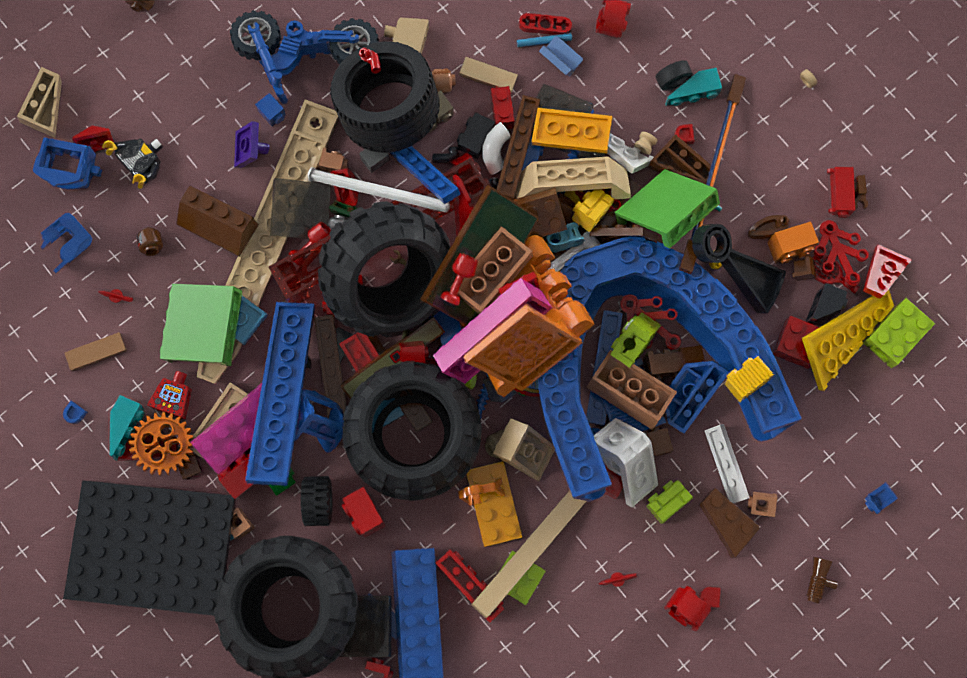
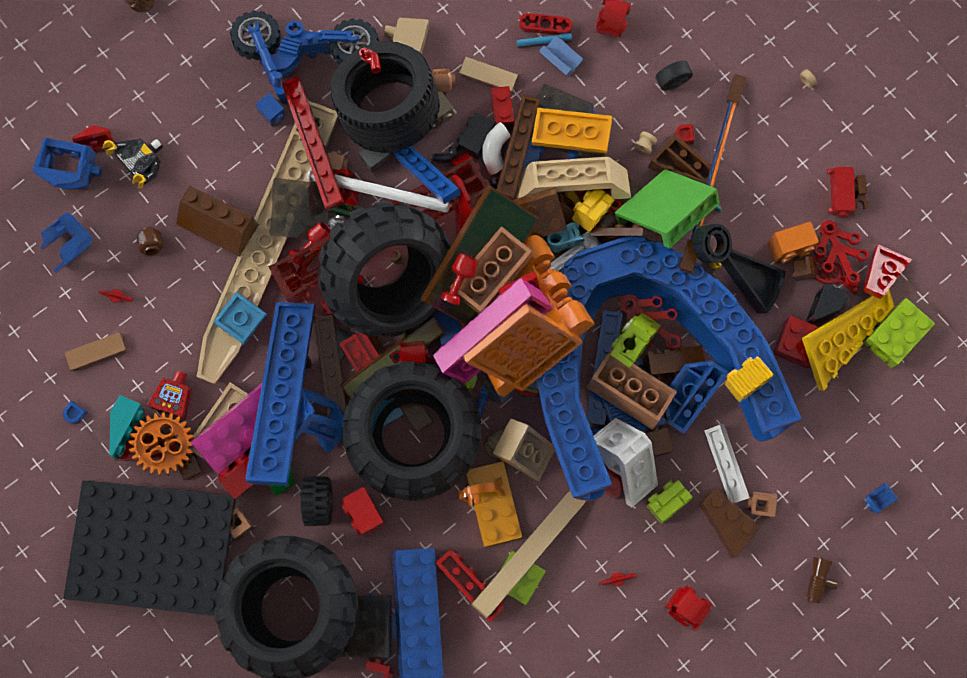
(42, 103): tan wedge -> none
(201, 324): bright green panel -> none
(247, 145): dark purple tile -> none
(313, 143): none -> red tile
(627, 156): white wing -> none
(701, 85): teal slope -> none
(711, 594): red tile -> none
(768, 226): reddish brown arm -> none

